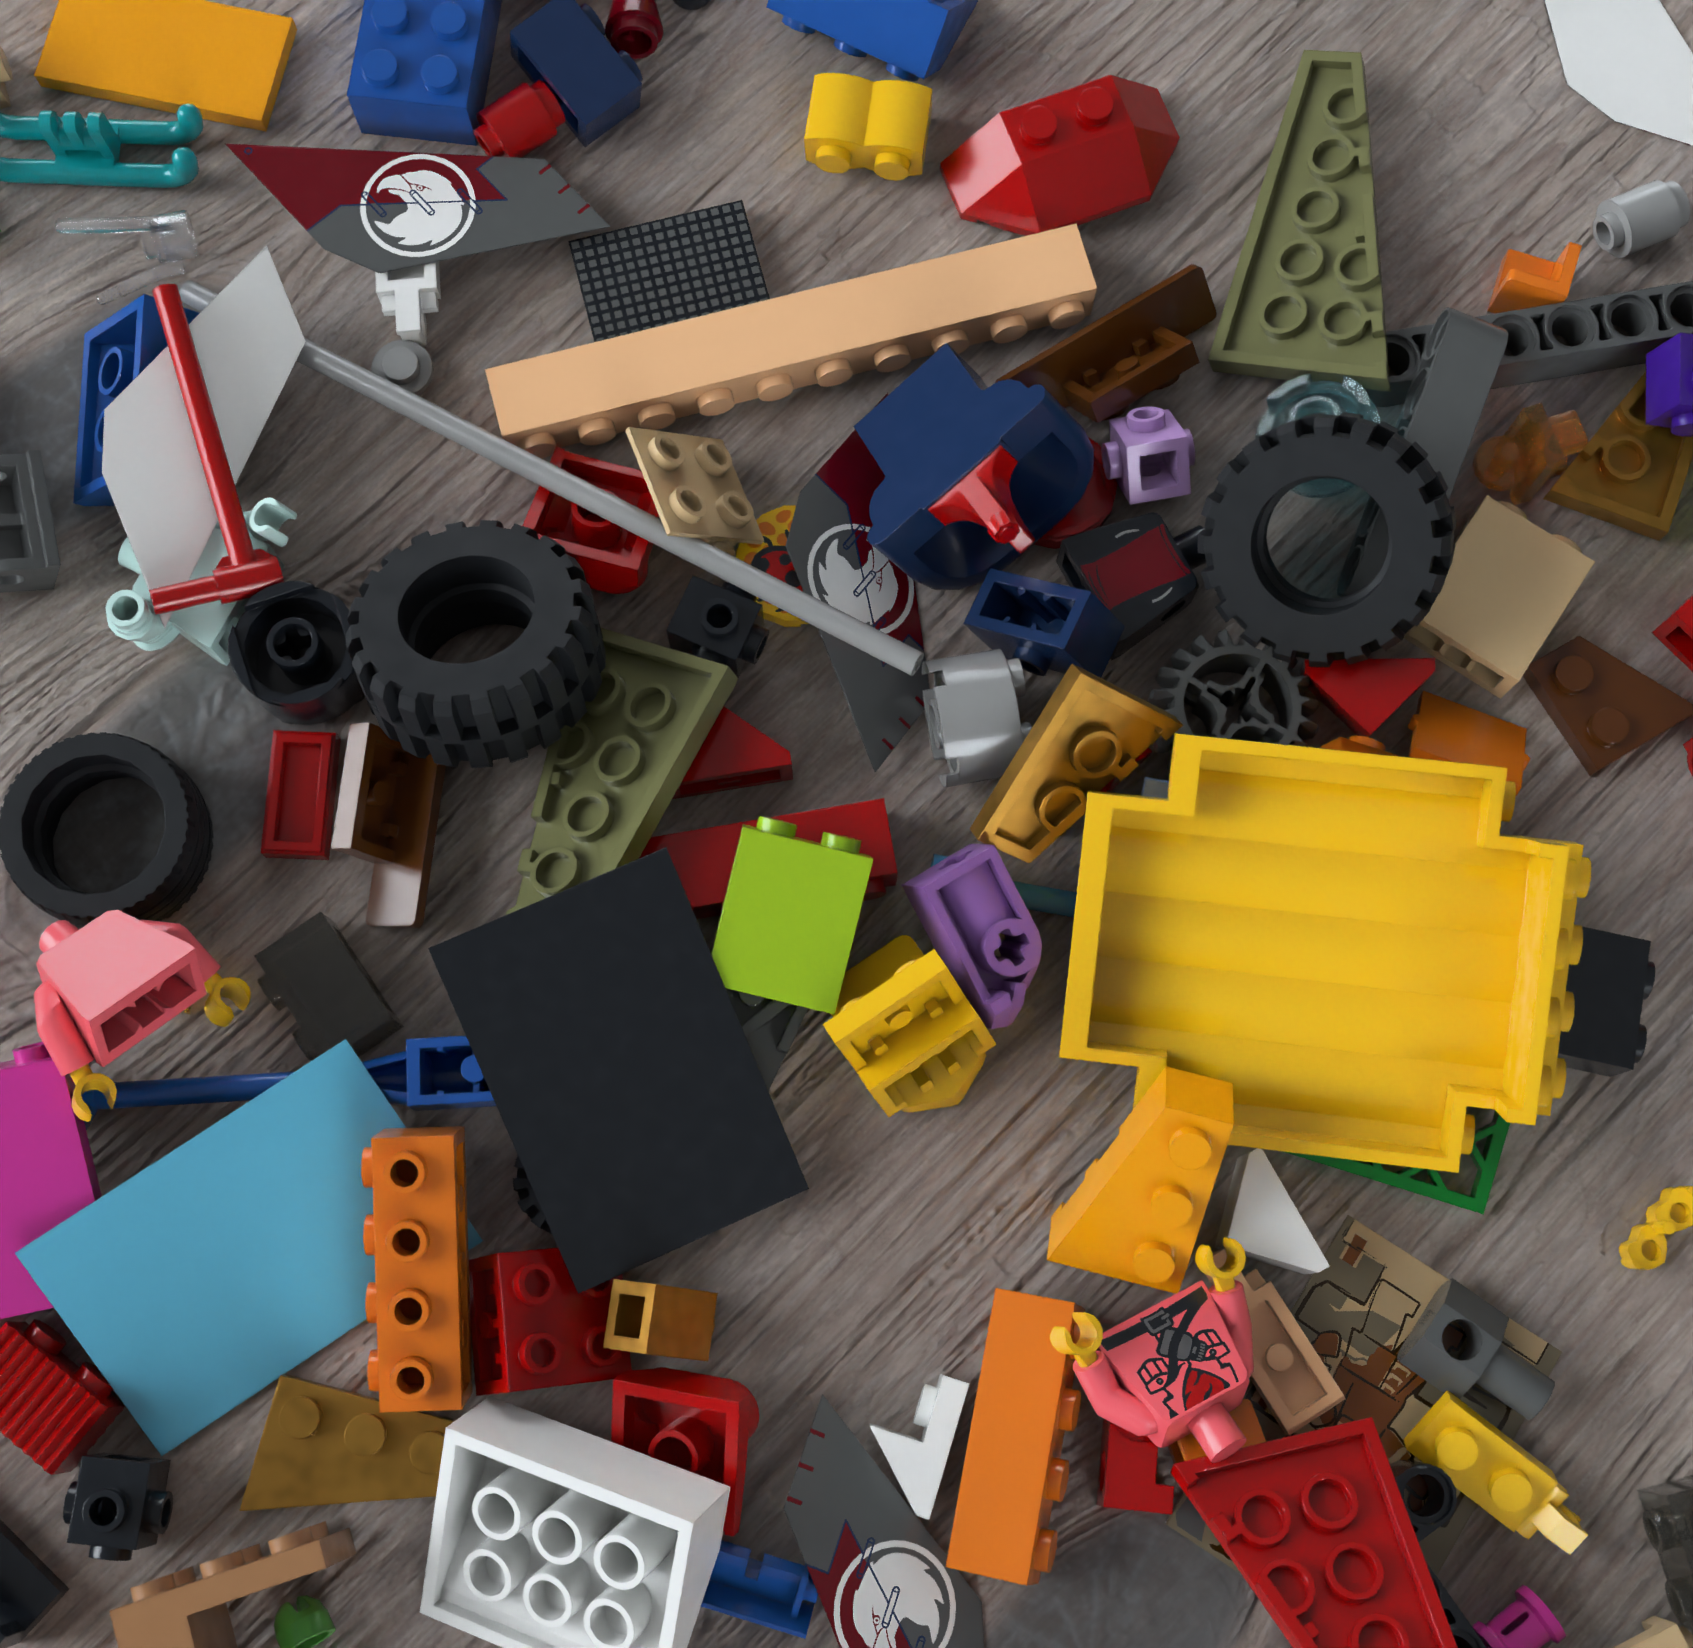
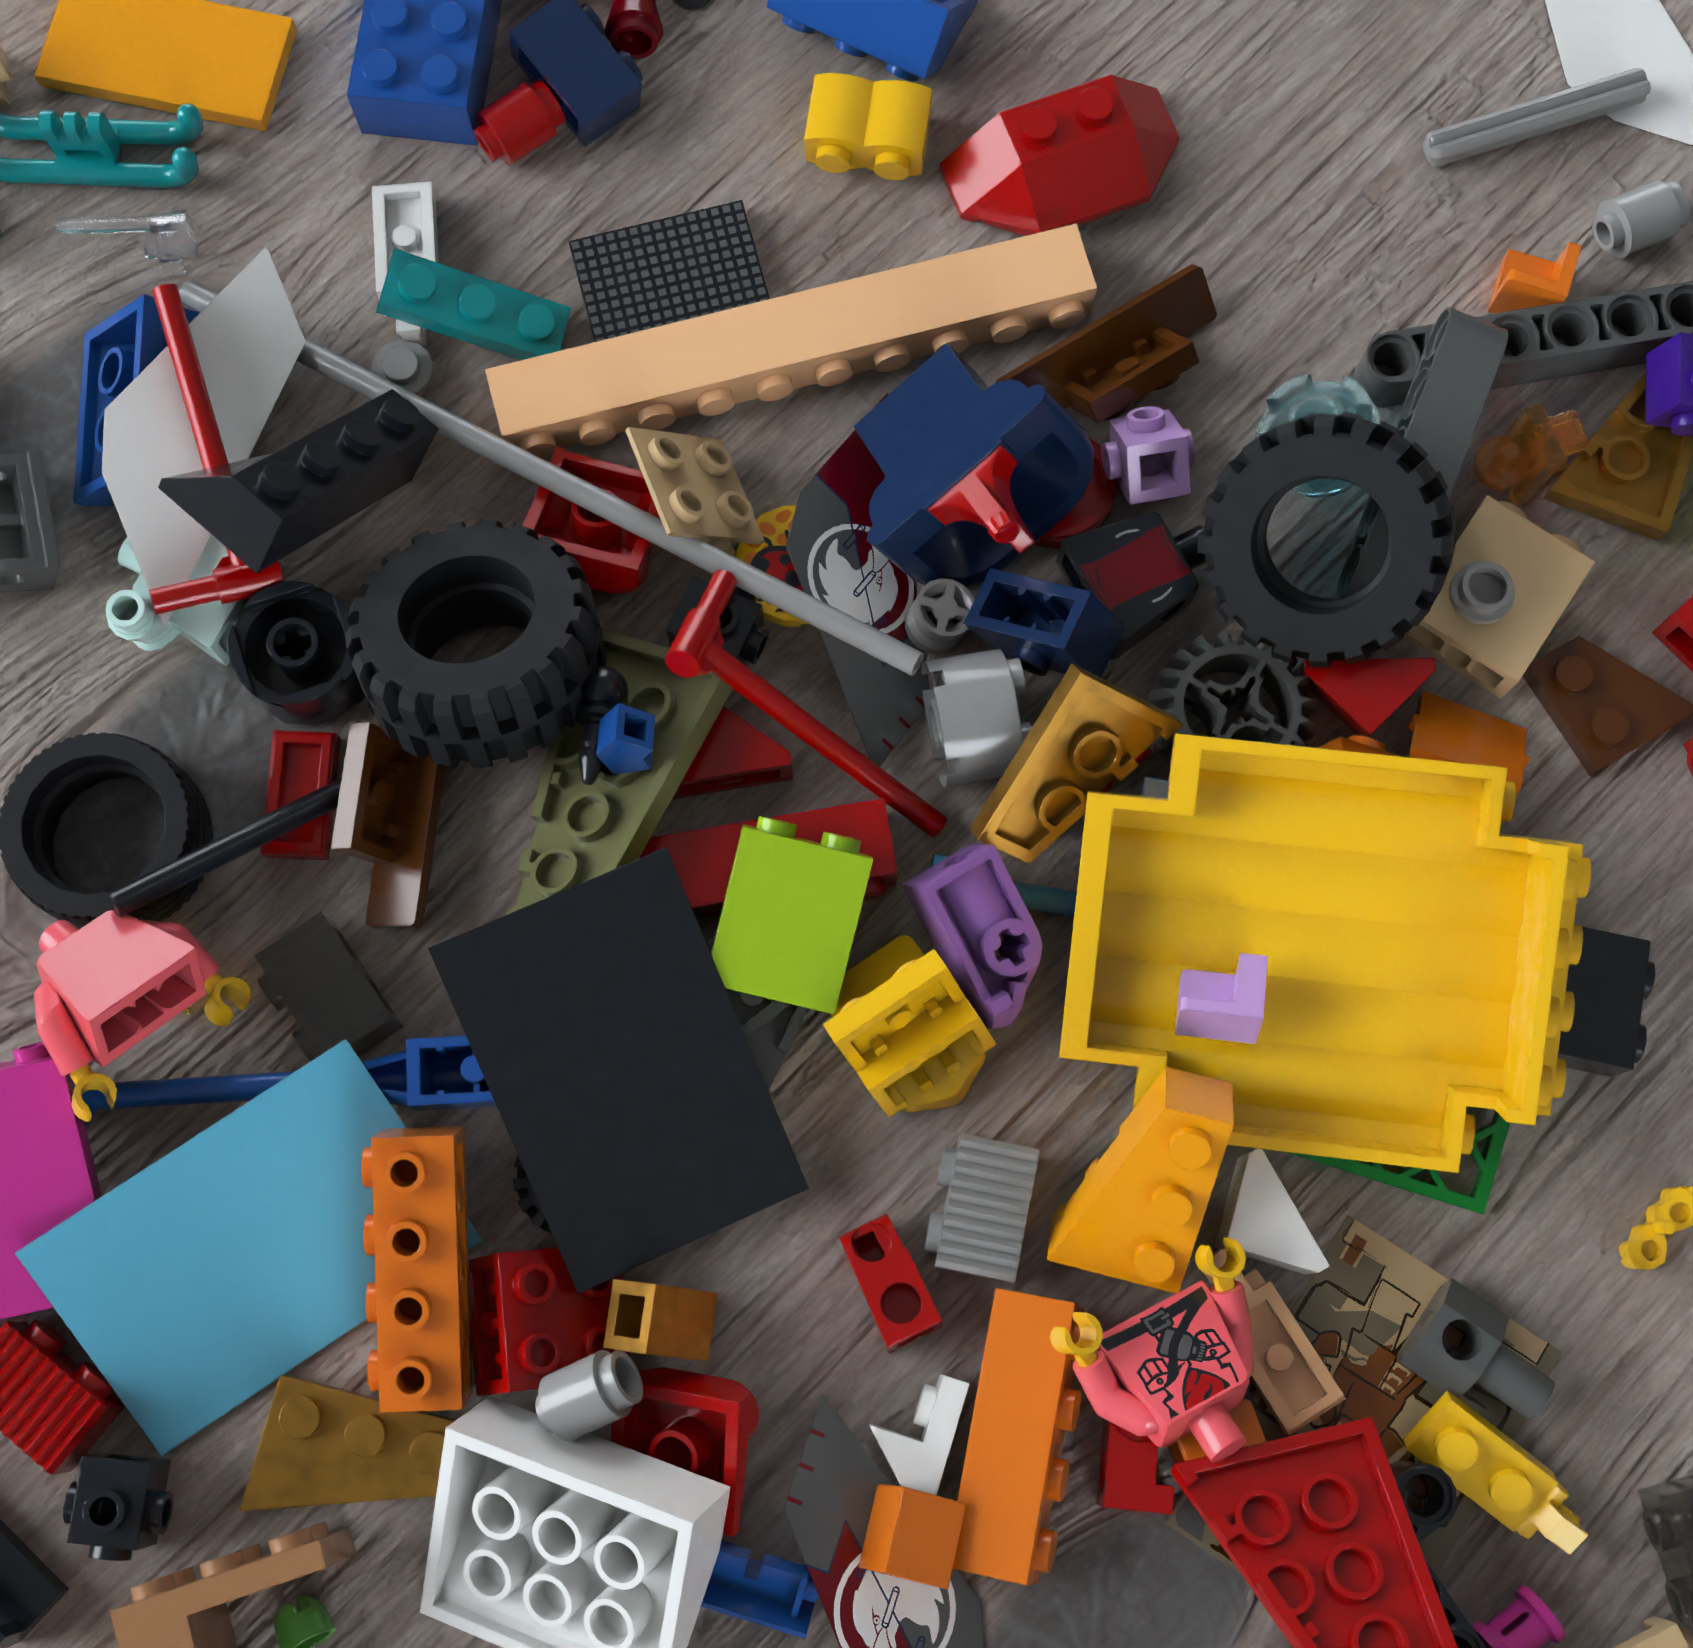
(224, 849): none -> black bar
(296, 494): none -> black wedge
(418, 206): sticker -> none
(471, 308): none -> teal plate
(588, 1394): none -> light grey brick
(601, 693): none -> black bar
(626, 739): none -> blue piece
(700, 650): none -> red bar
(890, 1283): none -> red leg
(912, 1535): none -> orange panel
(950, 606): none -> light grey wheel
(983, 1208): none -> light grey brick
(1223, 1004): none -> lavender panel
(1311, 256): olive wing -> none
(1482, 592): none -> light grey plate
(1536, 117): none -> light grey axle

